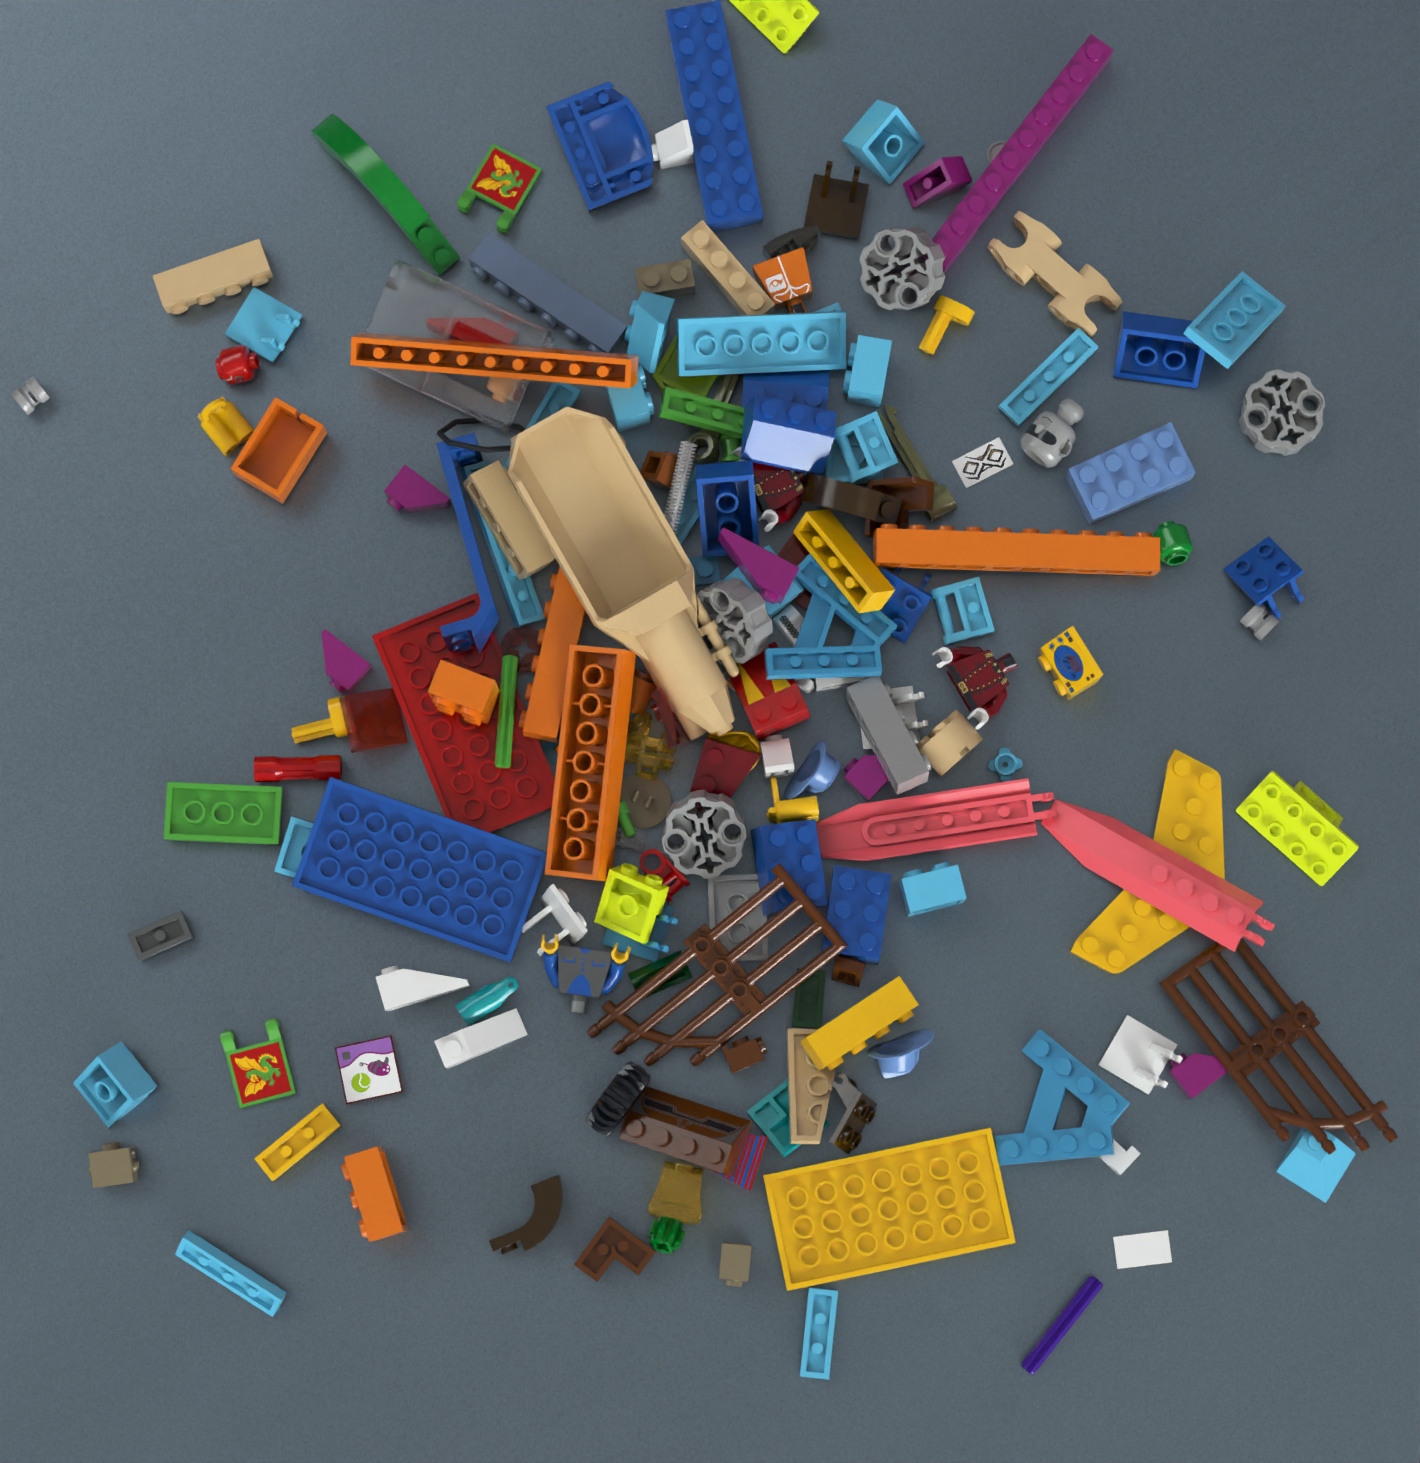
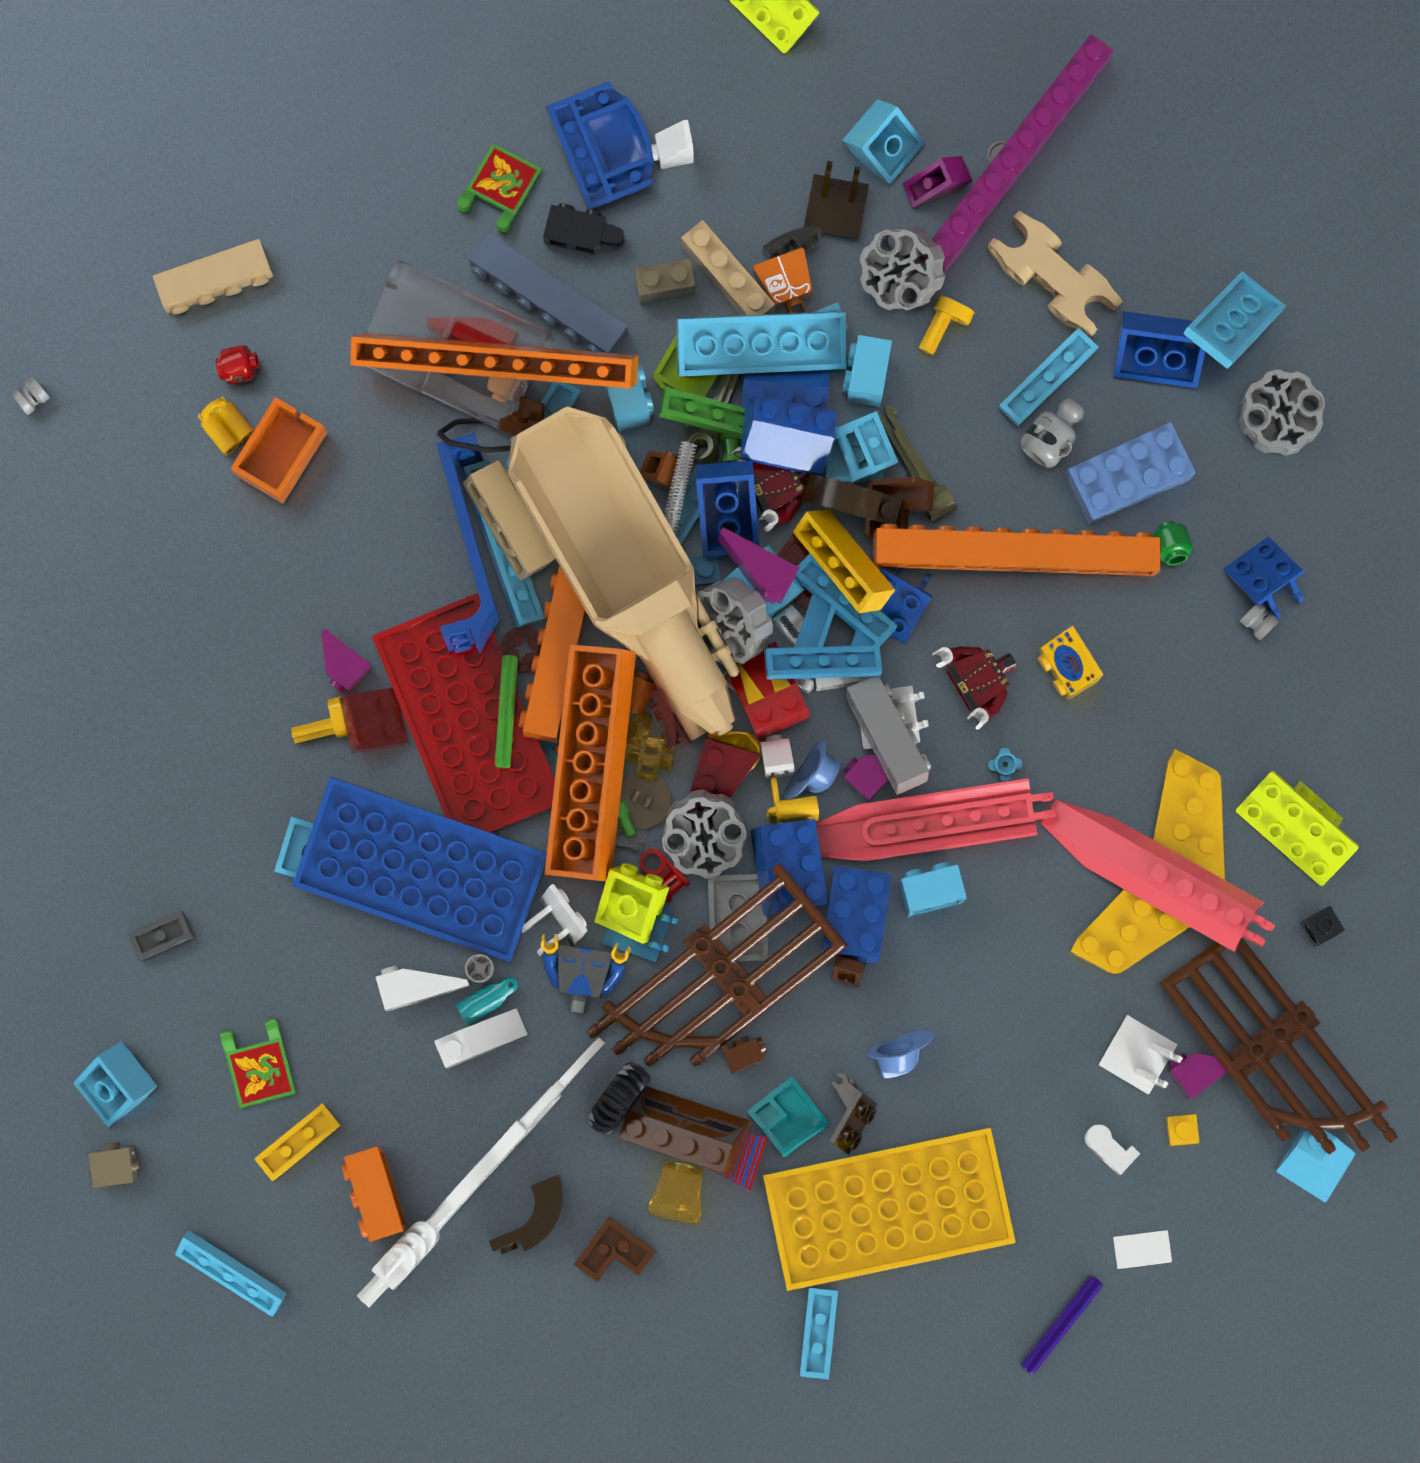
(223, 813): bright green plate -> none
(263, 325): medium azure plate -> none
(297, 768): red axle -> none
(369, 1069): tile -> none
(388, 190): green arch -> none
(414, 493): magenta slope -> none
(425, 1234): none -> white piece
(464, 693): orange piece -> none
(477, 965): none -> light grey wheel
(529, 414): none -> reddish brown bracket
(580, 230): none -> black hinge
(644, 973): dark green plate -> none
(649, 328): medium azure slope -> none
(666, 1234): green gear -> none
(714, 116): blue brick -> none
(735, 1263): dark tan brick -> none
(807, 1091): tan wing -> none
(809, 1001): dark green plate -> none
(860, 1023): yellow brick -> none
(949, 742): tan brick -> none
(971, 608): medium azure plate -> none
(982, 462): white sticker -> none
(1040, 1139): dark azure plate -> none
(1182, 1130): none -> yellow plate
(1322, 926): none -> black brick

